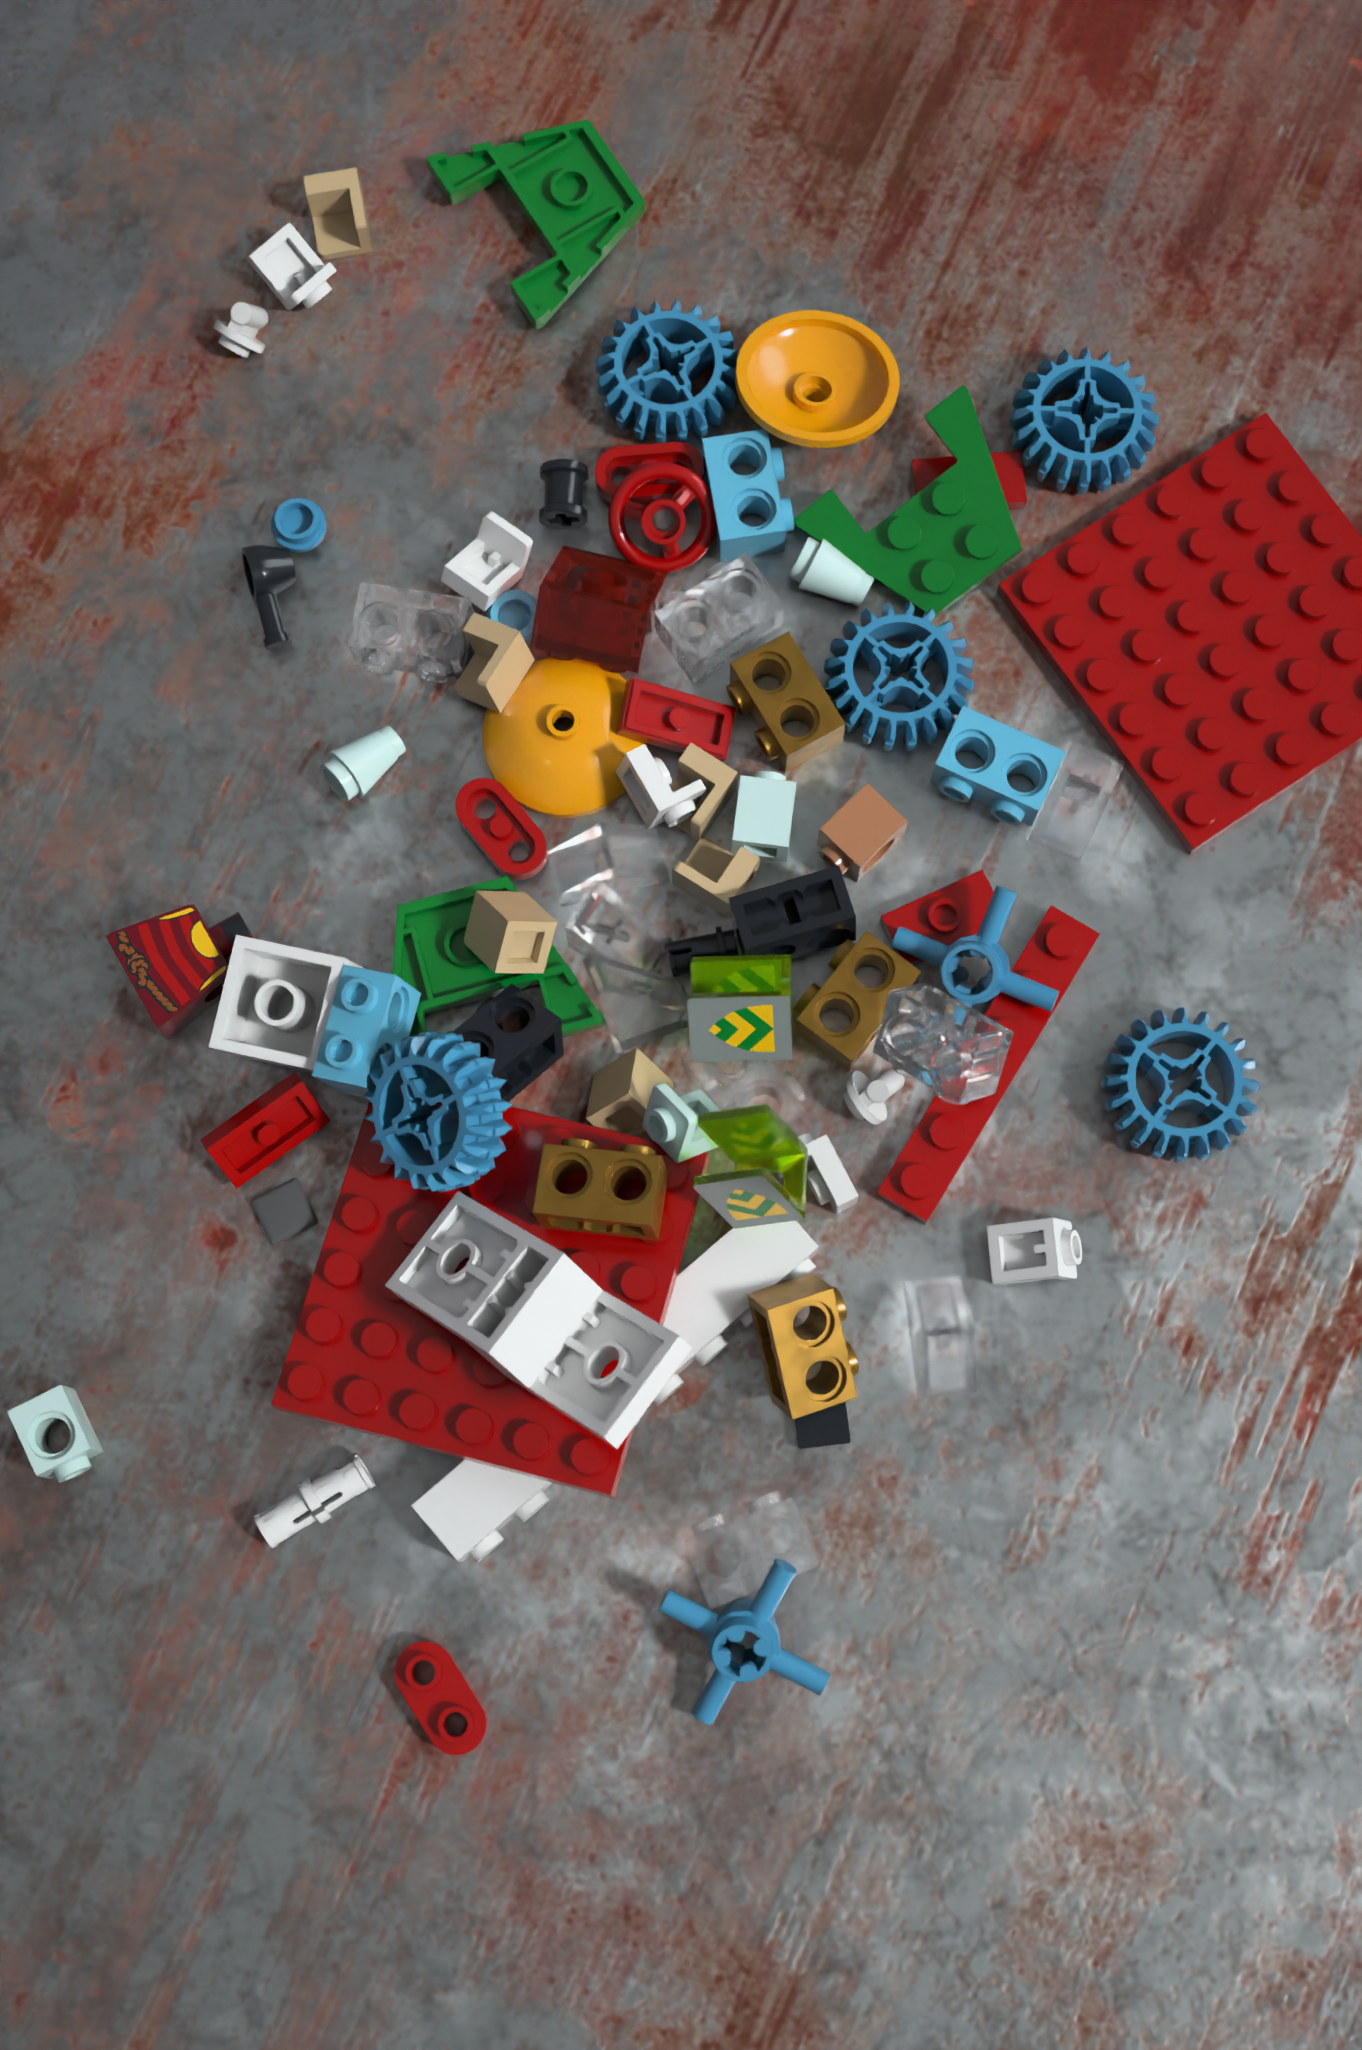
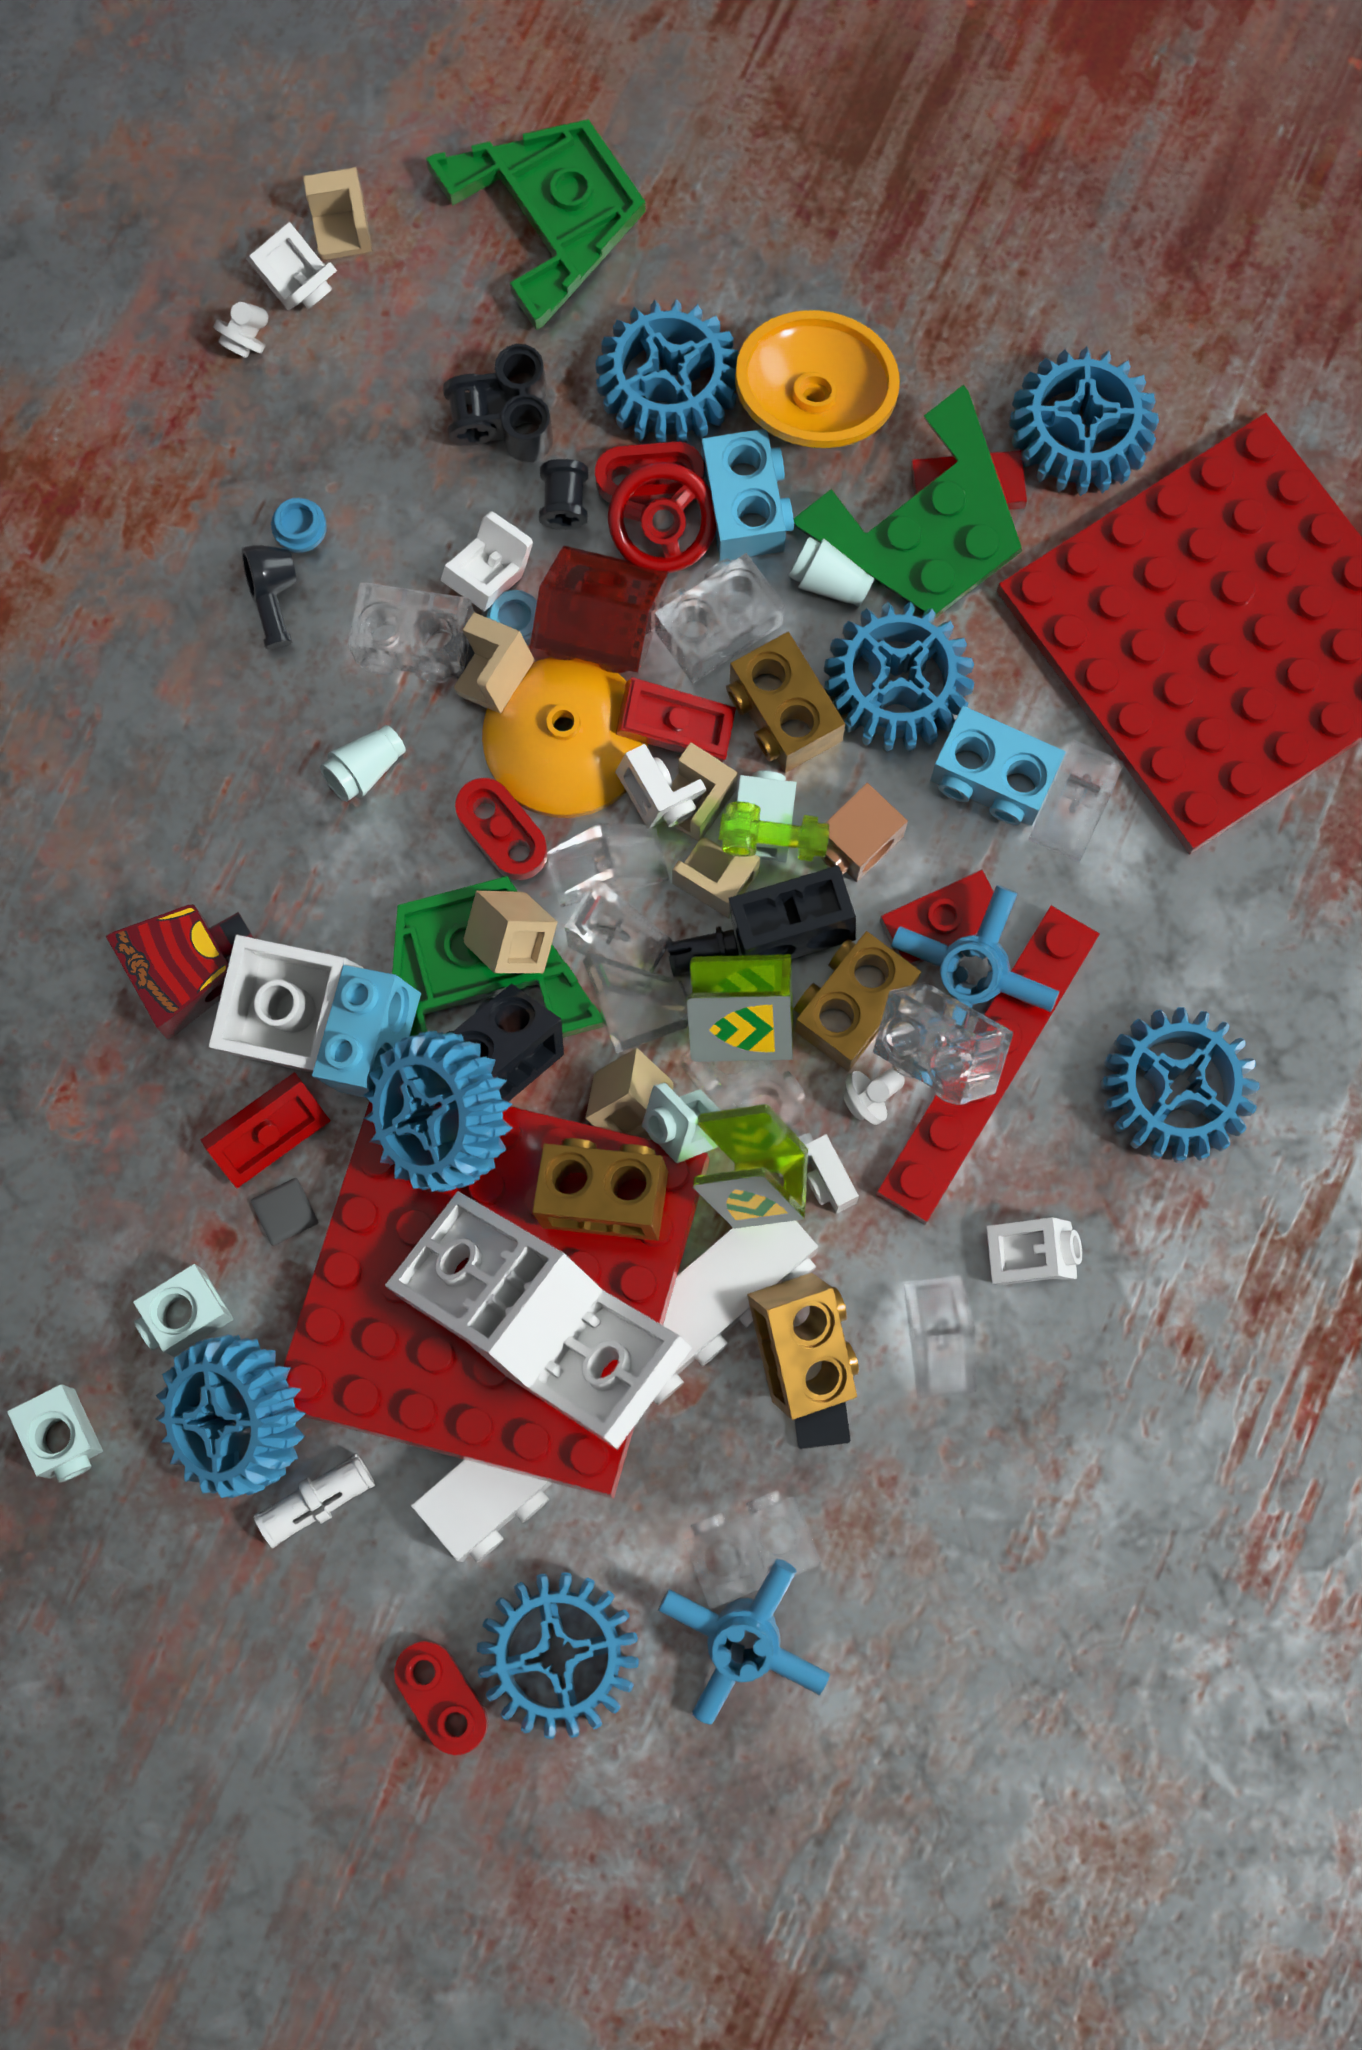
(207, 1316): none -> light aqua brick
(230, 1416): none -> dark azure gear
(502, 405): none -> black piece
(507, 1666): none -> dark azure gear
(743, 829): none -> clear neon green bar

